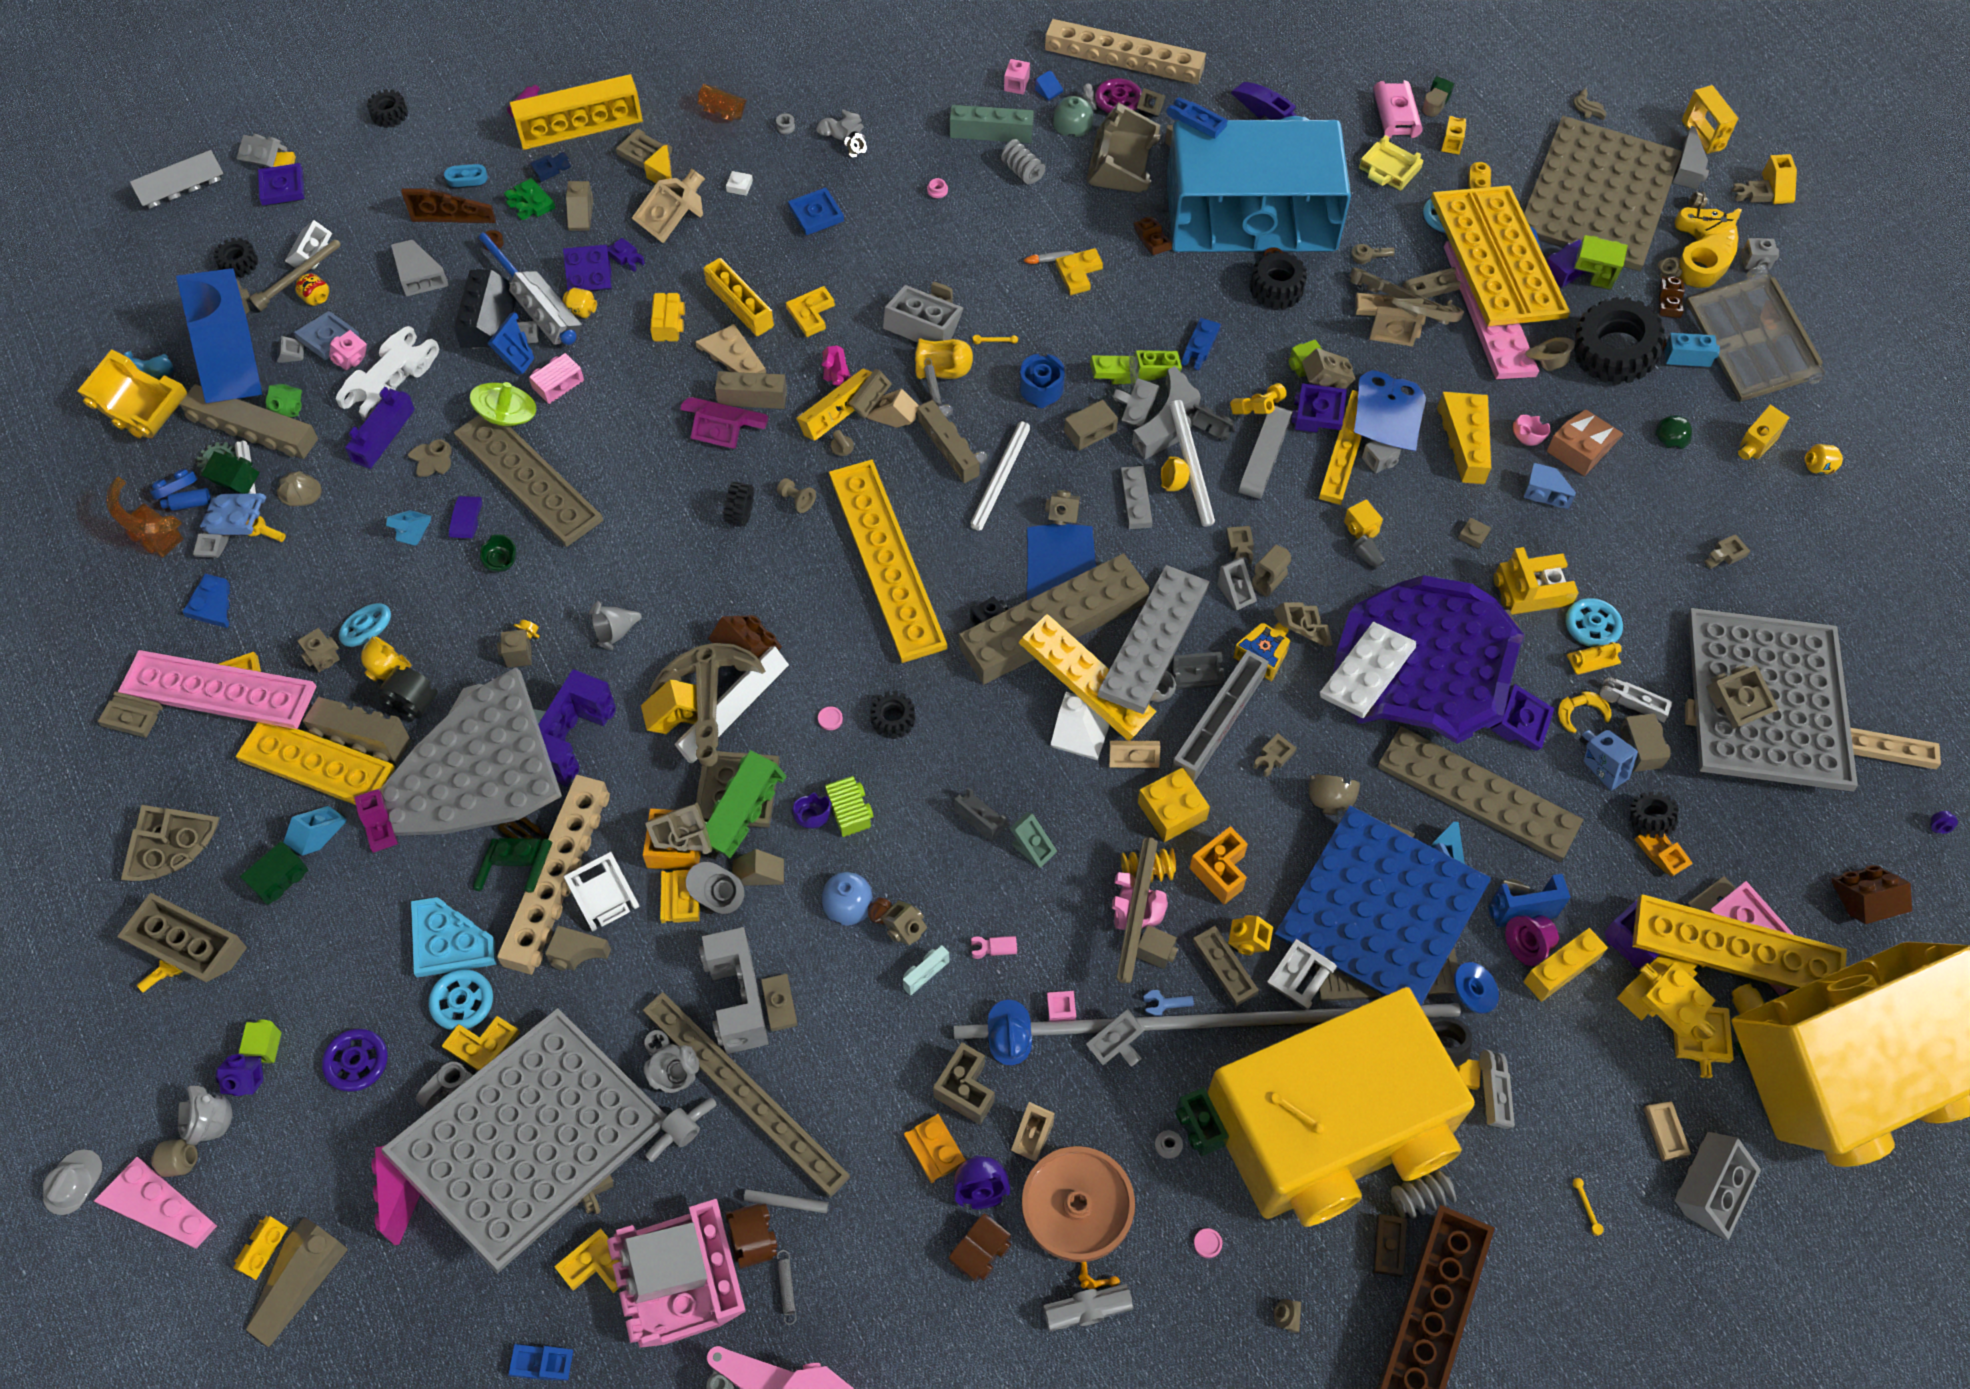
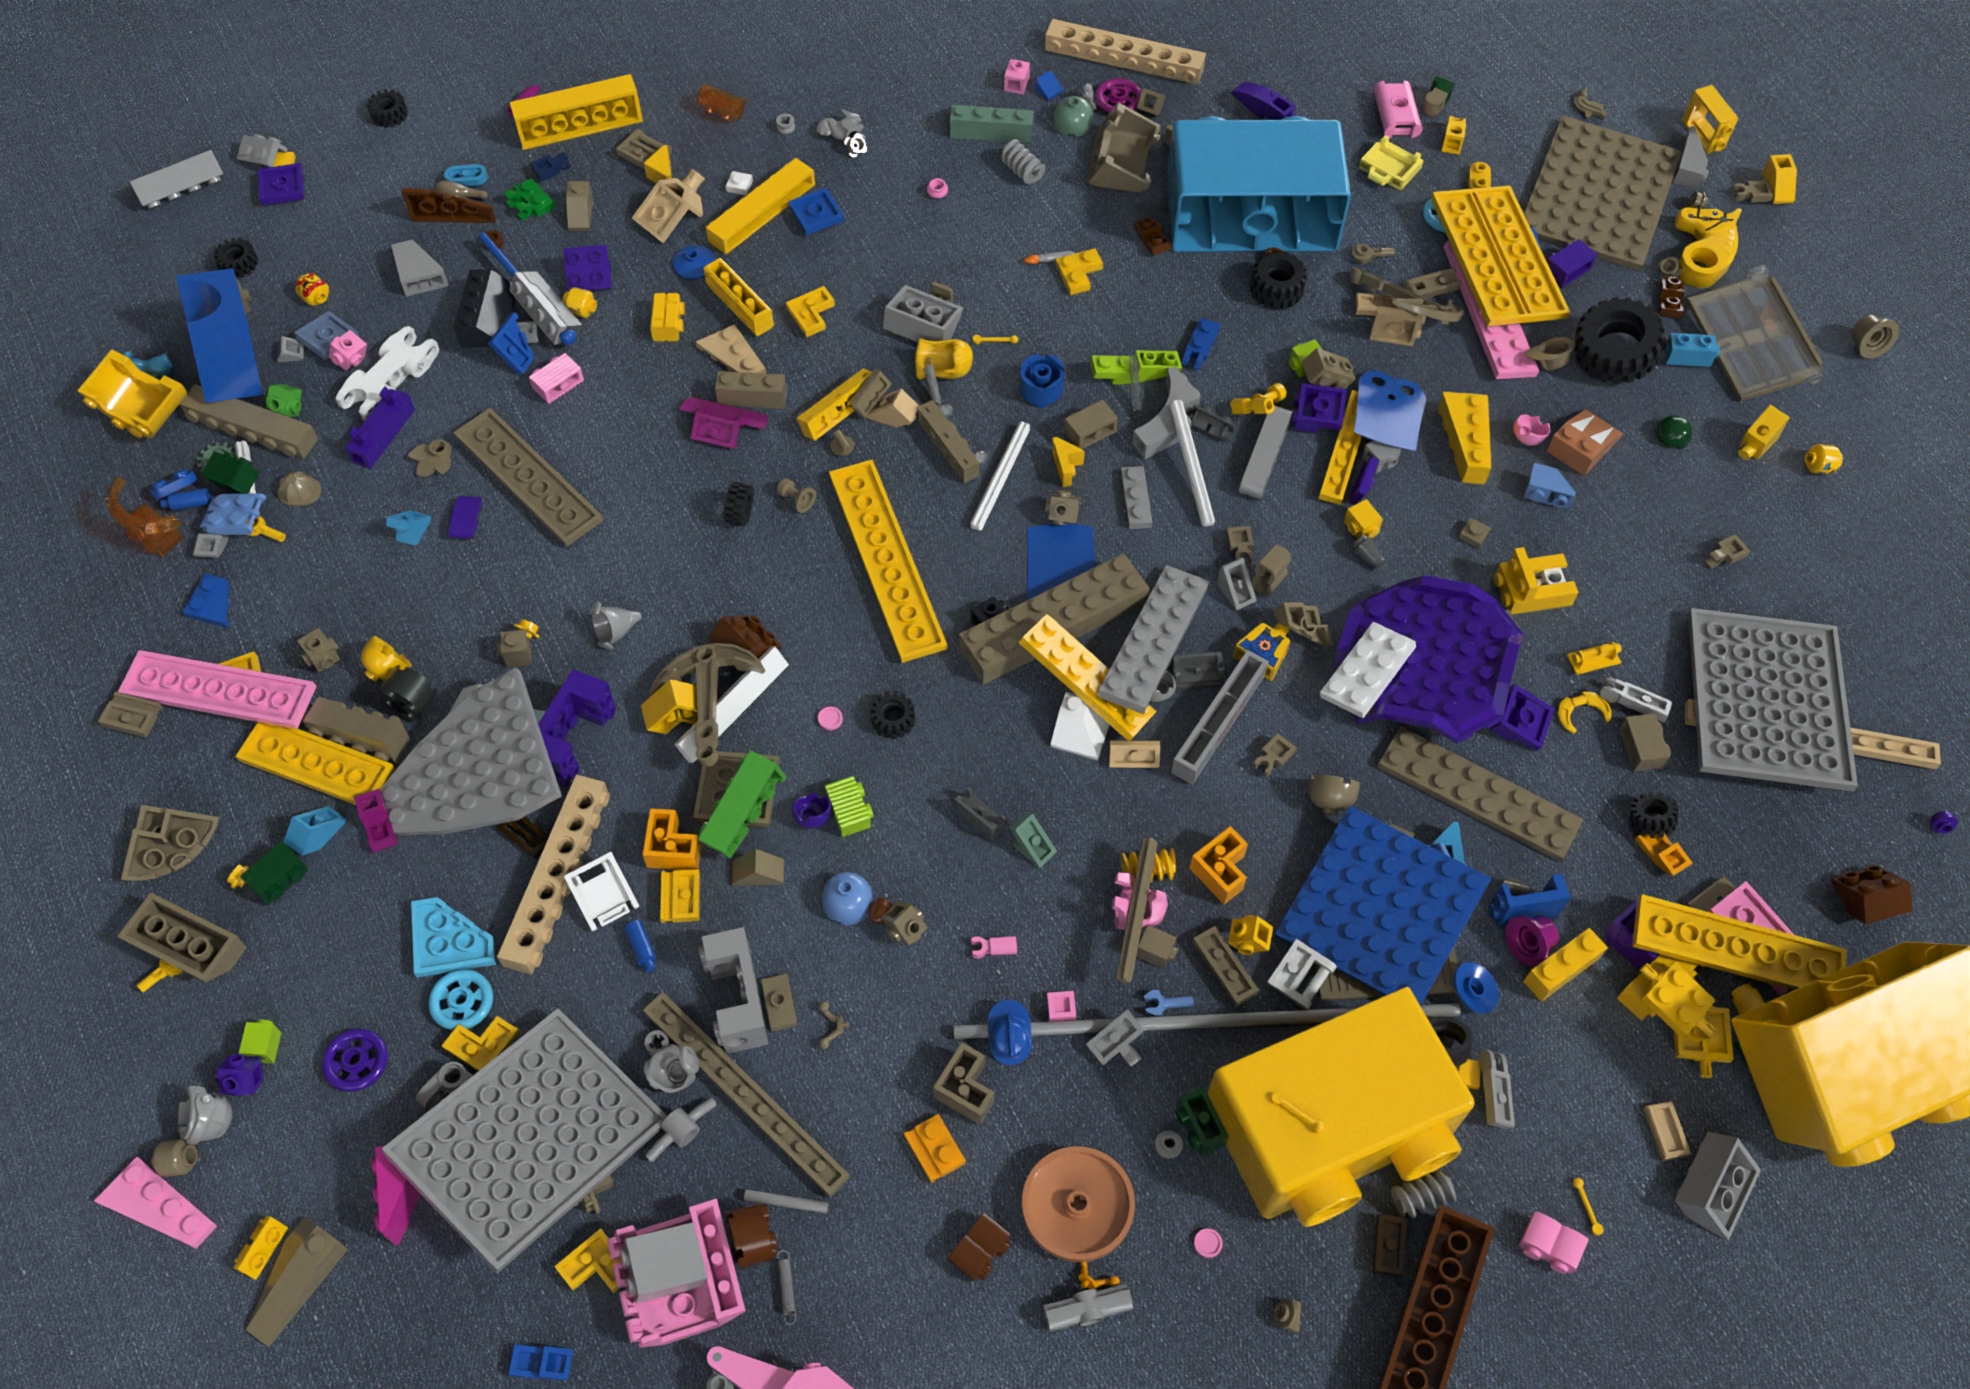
(71, 1182): light grey piece -> none
(235, 879): none -> yellow plate
(263, 298): dark tan piece -> none
(308, 243): white brick -> none
(364, 624): medium azure plate -> none
(460, 190): none -> dark tan piece
(498, 553): dark green hair -> none
(502, 404): lime piece -> none
(514, 853): dark green plate -> none
(572, 947): dark tan arch -> none
(624, 252): dark purple plate -> none
(641, 945): none -> blue cylinder
(680, 830): dark tan slope -> none
(691, 261): none -> blue dish
(715, 887): light grey piece -> none
(760, 206): none -> yellow brick
(835, 365): dark pink rock -> none
(838, 1020): none -> dark tan piece
(932, 963): light aqua plate -> none
(980, 1183): dark purple cylinder -> none
(1033, 1131): tan slope -> none
(1066, 457): none -> yellow slope
(1138, 403): light grey plate -> none
(1173, 804): yellow brick -> none
(1174, 474): yellow hair -> none
(1197, 117): blue hinge -> none
(1364, 481): none -> dark purple plate
(1553, 1243): none -> bright pink brick
(1583, 635): medium azure plate -> none
(1601, 258): lime brick -> none
(1609, 757): medium blue torso -> none
(1742, 695): dark tan plate -> none
(1759, 252): light grey brick -> none
(1874, 335): none -> dark tan piece

